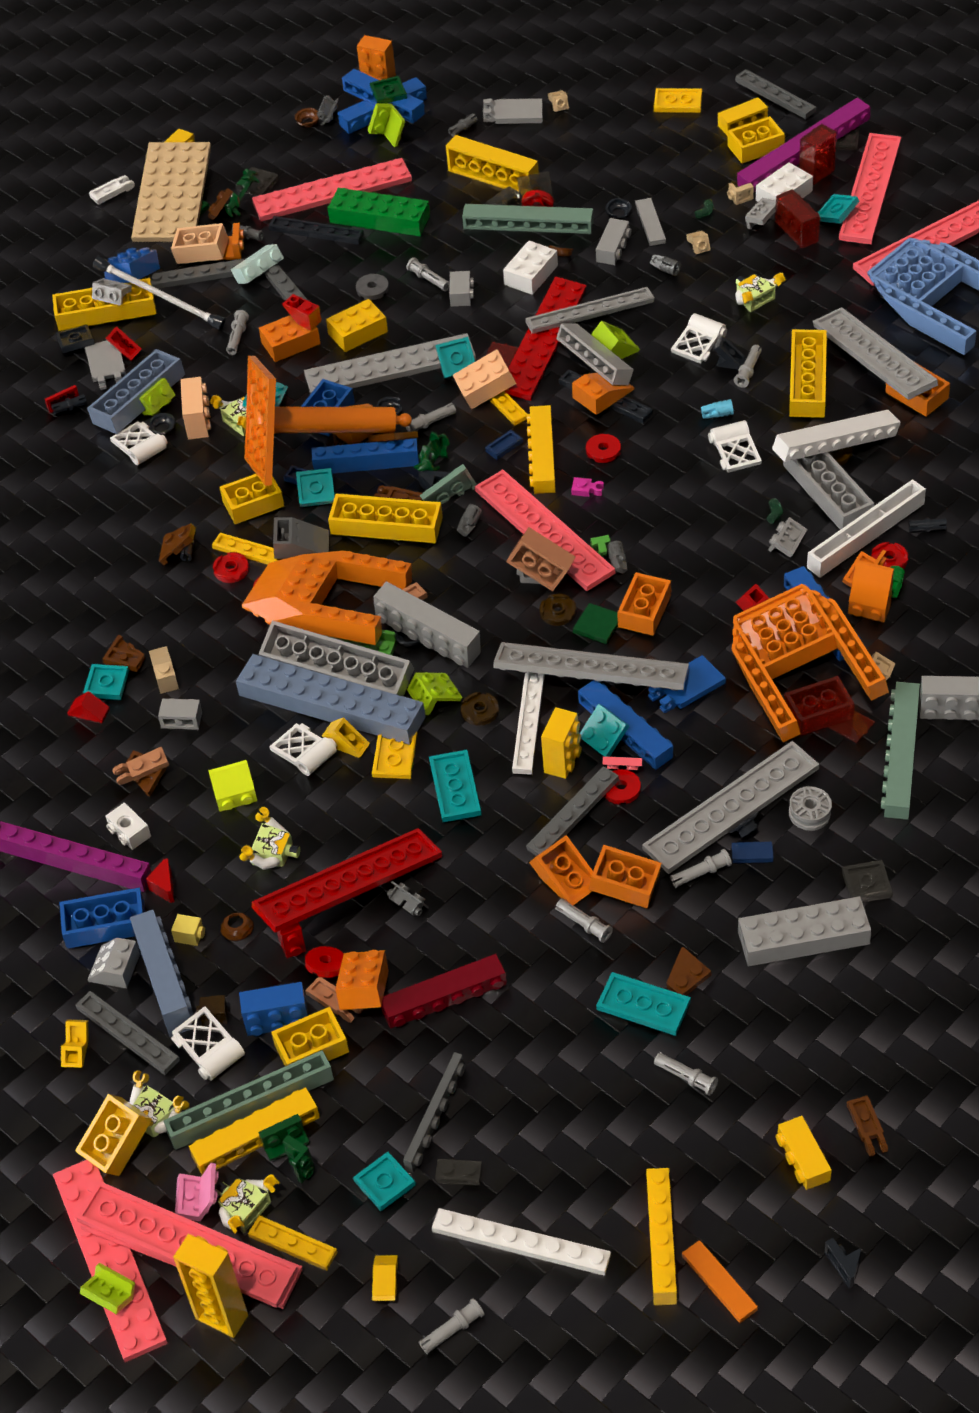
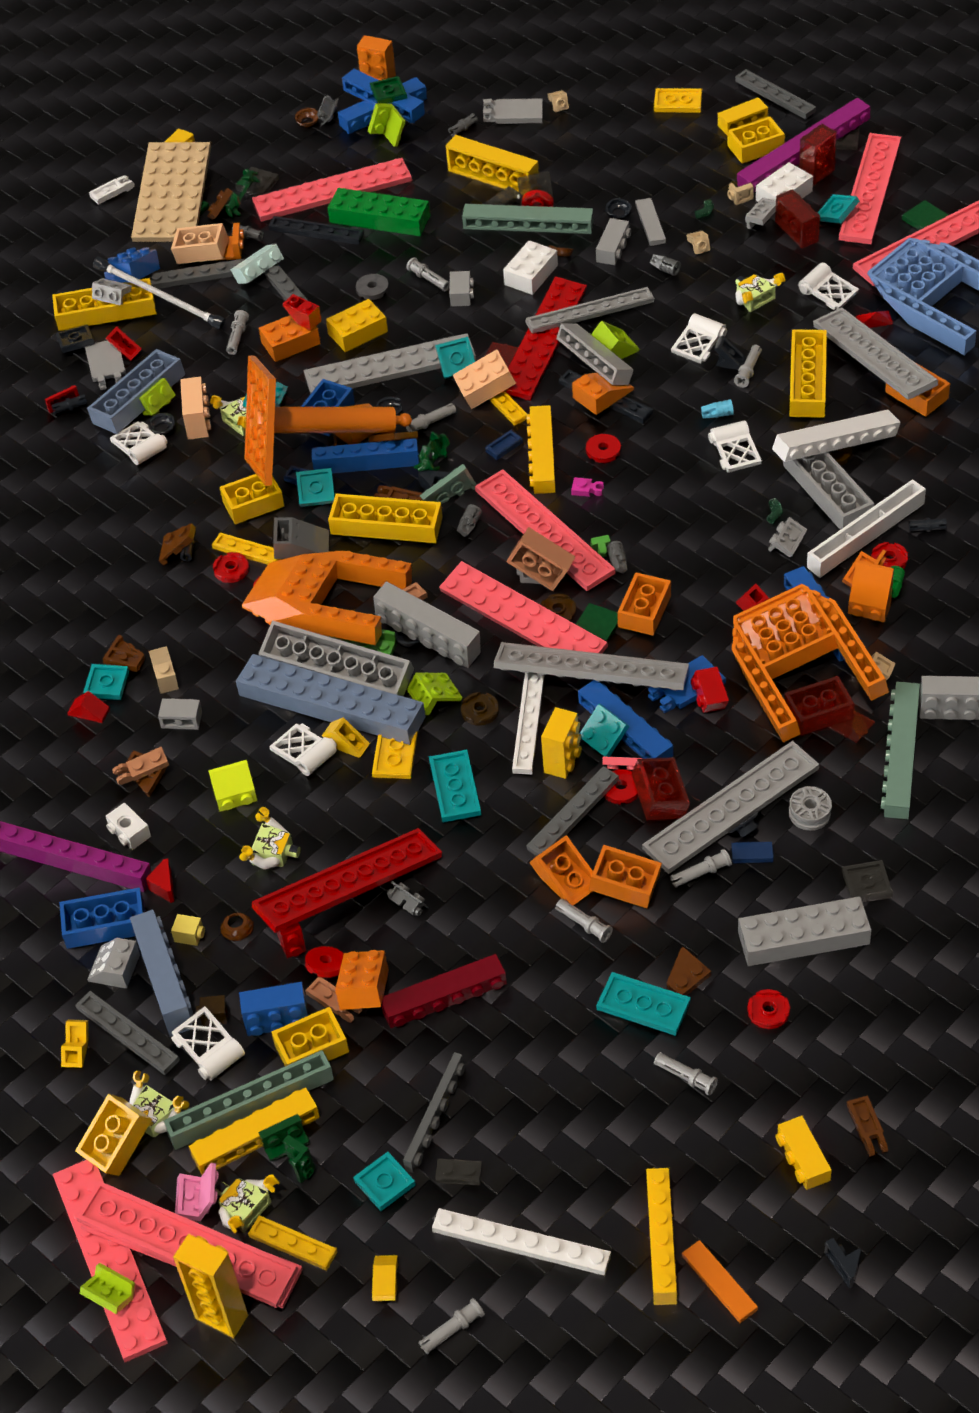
(517, 612): none -> coral plate
(660, 788): none -> clear red brick
(709, 689): none -> red brick
(765, 1019): none -> red tile
(819, 280): none -> white piece
(875, 319): none -> red slope
(923, 215): none -> dark green tile

